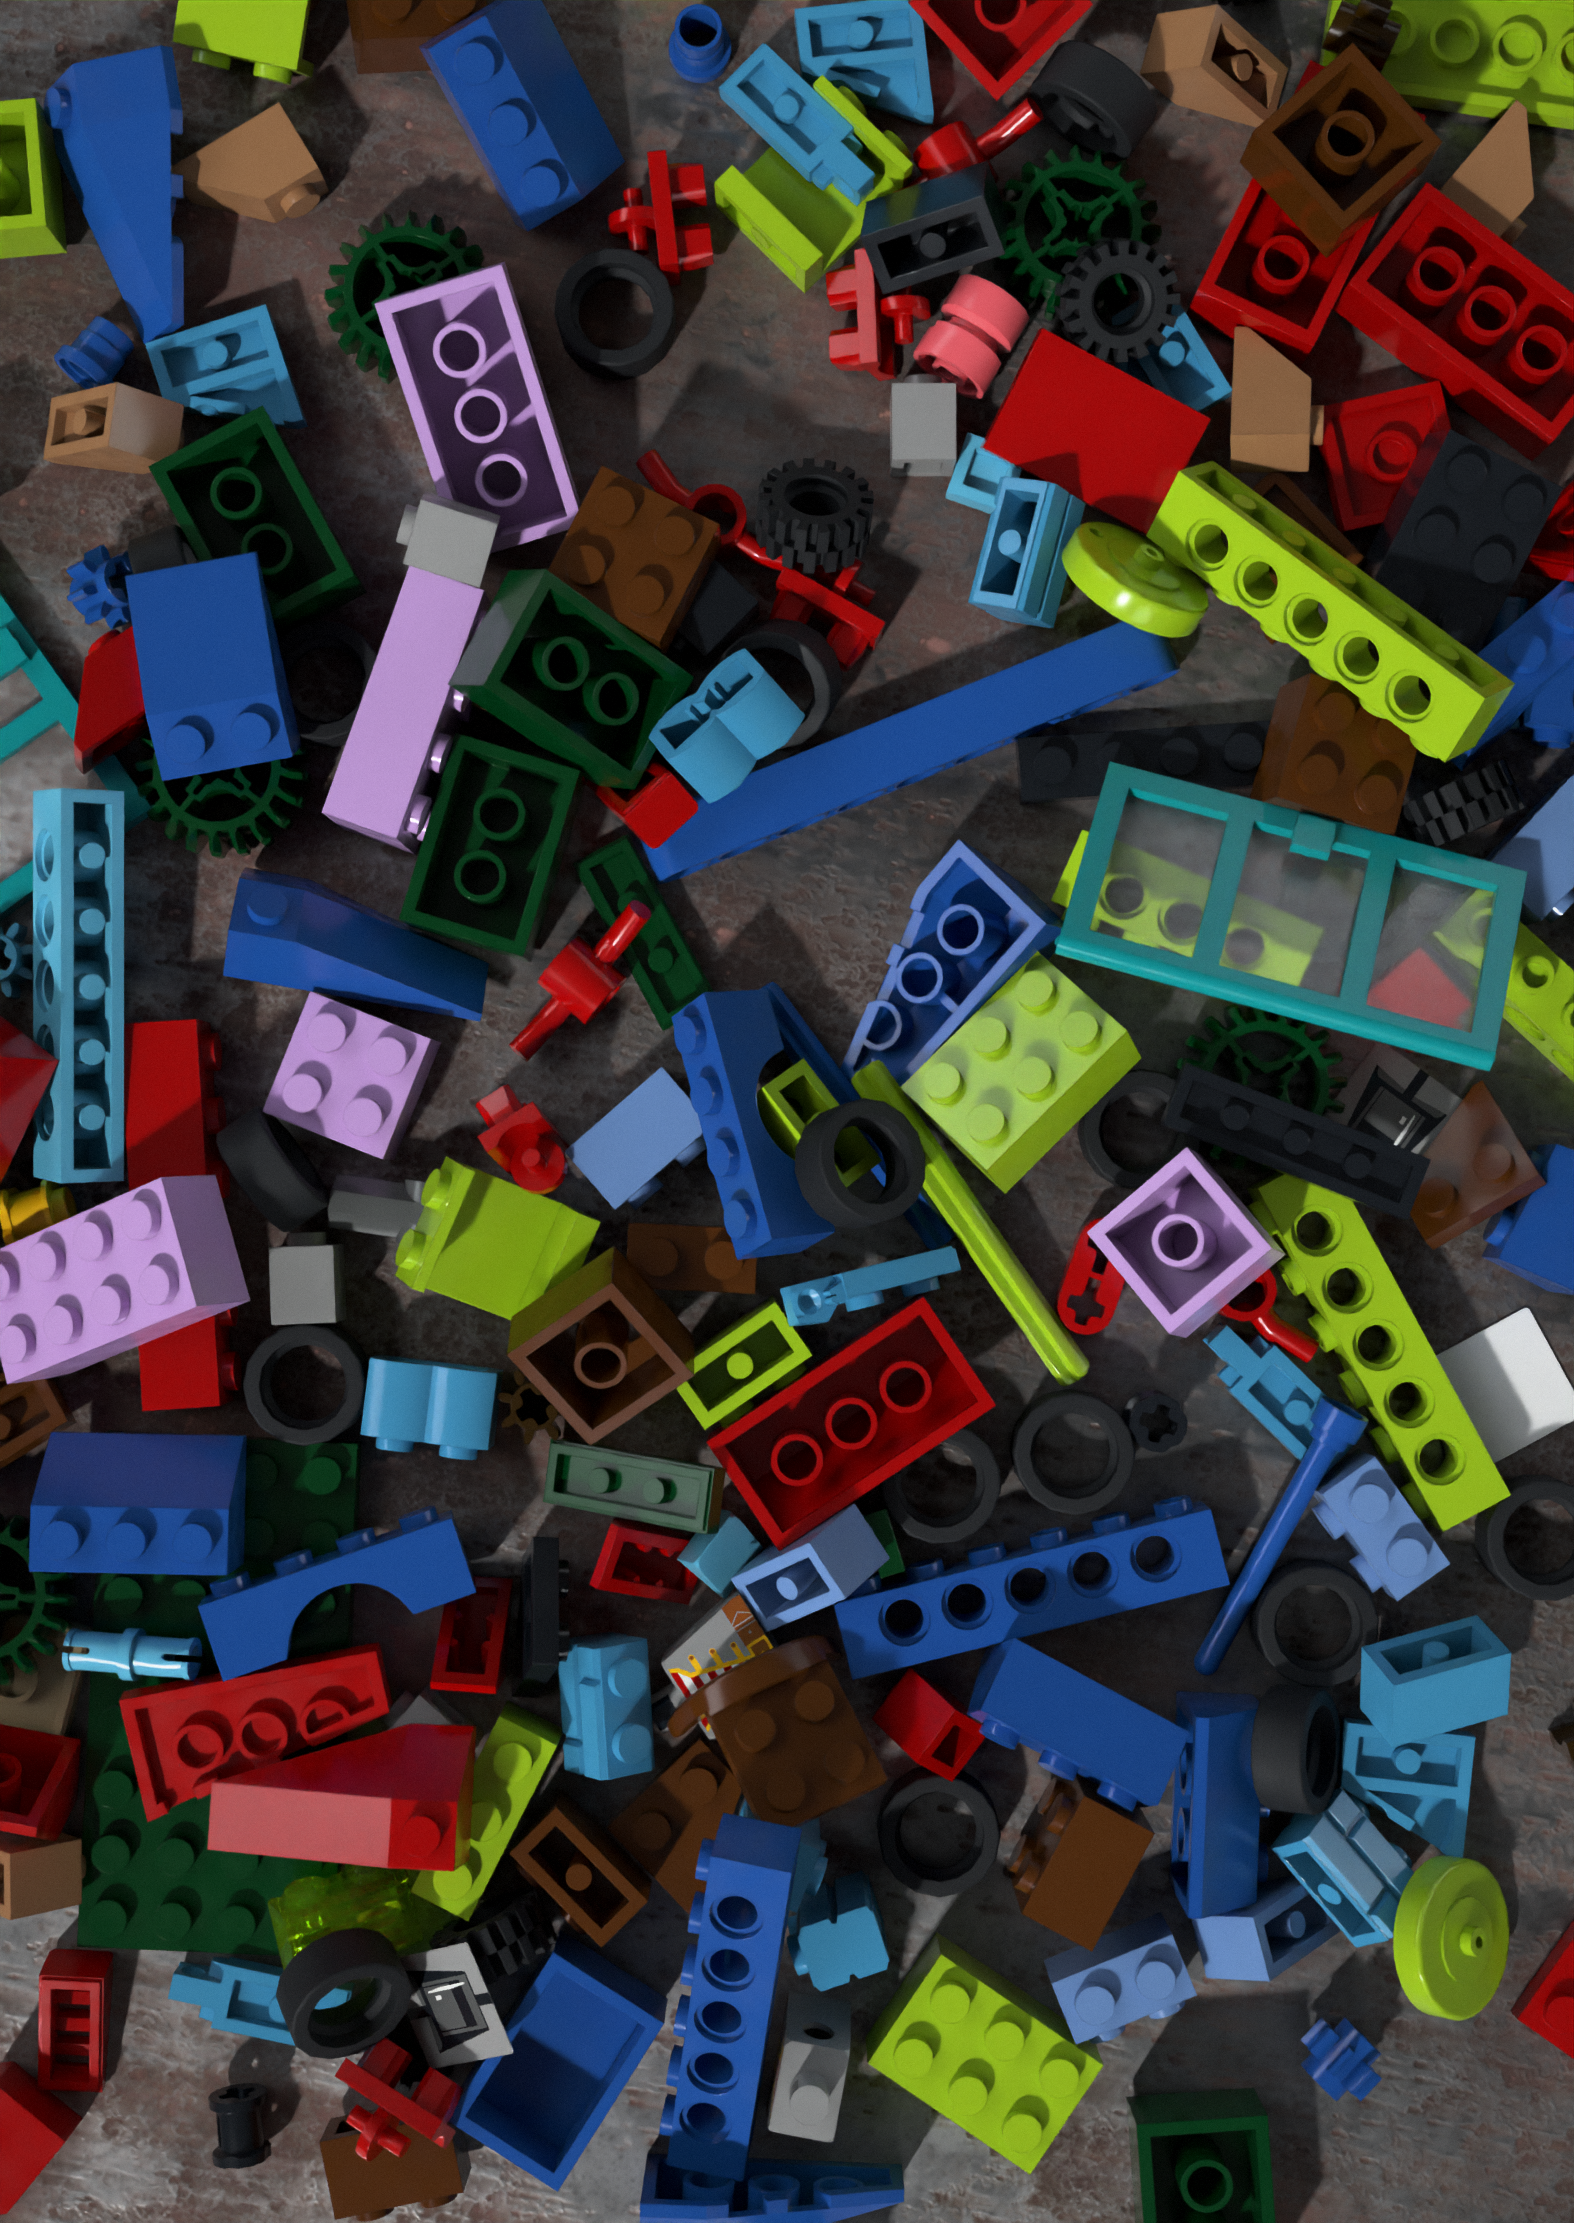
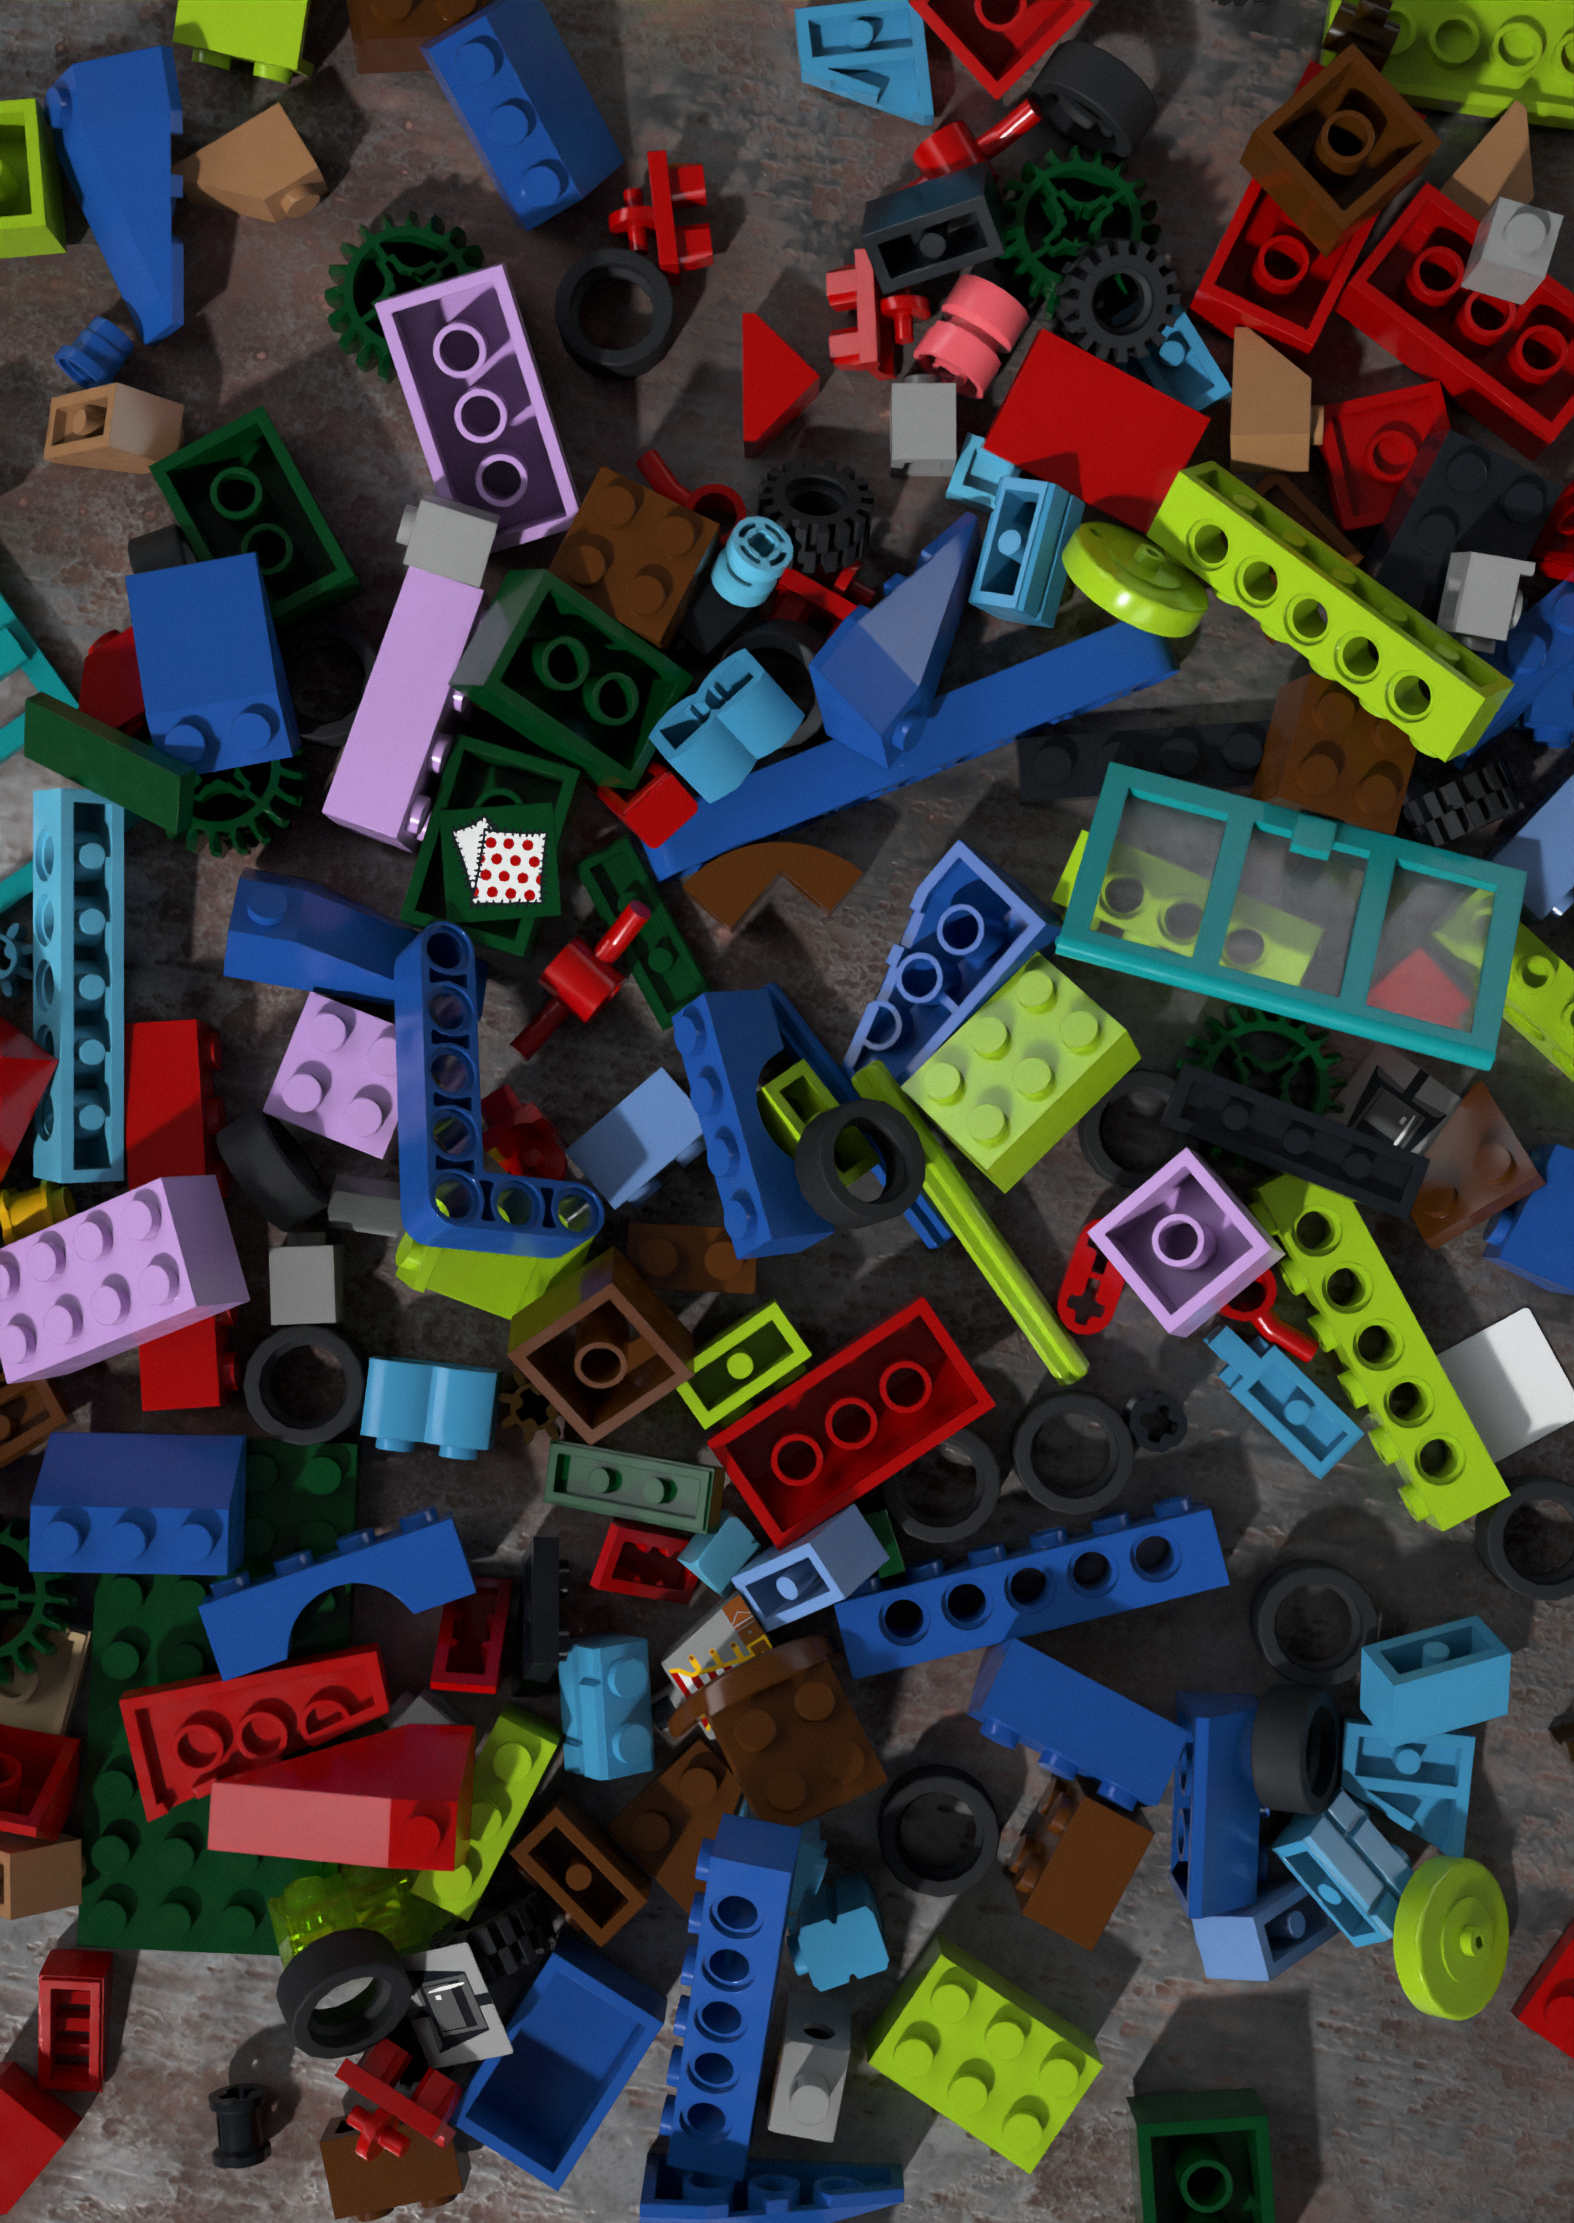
(100, 587): blue gear -> none
(109, 762): none -> dark green tile
(132, 1654): medium azure pin -> none
(228, 369): dark azure wing -> none
(242, 1996): dark azure hinge -> none
(455, 1119): none -> blue beam
(499, 862): none -> sticker
(704, 62): blue piece -> none
(741, 879): none -> reddish brown brick
(751, 561): none -> medium azure wheel
(775, 385): none -> red slope
(794, 219): lime panel -> none
(798, 124): dark azure hinge -> none
(861, 1288): dark azure hinge -> none
(887, 661): none -> blue wedge
(929, 1724): red brick -> none
(1121, 1980): medium blue brick -> none
(1213, 65): medium nougat slope -> none
(1332, 1431): blue piece -> none
(1340, 2059): blue gear -> none
(1378, 1525): medium blue brick -> none
(1482, 598): none -> light grey brick
(1512, 251): none -> light grey brick

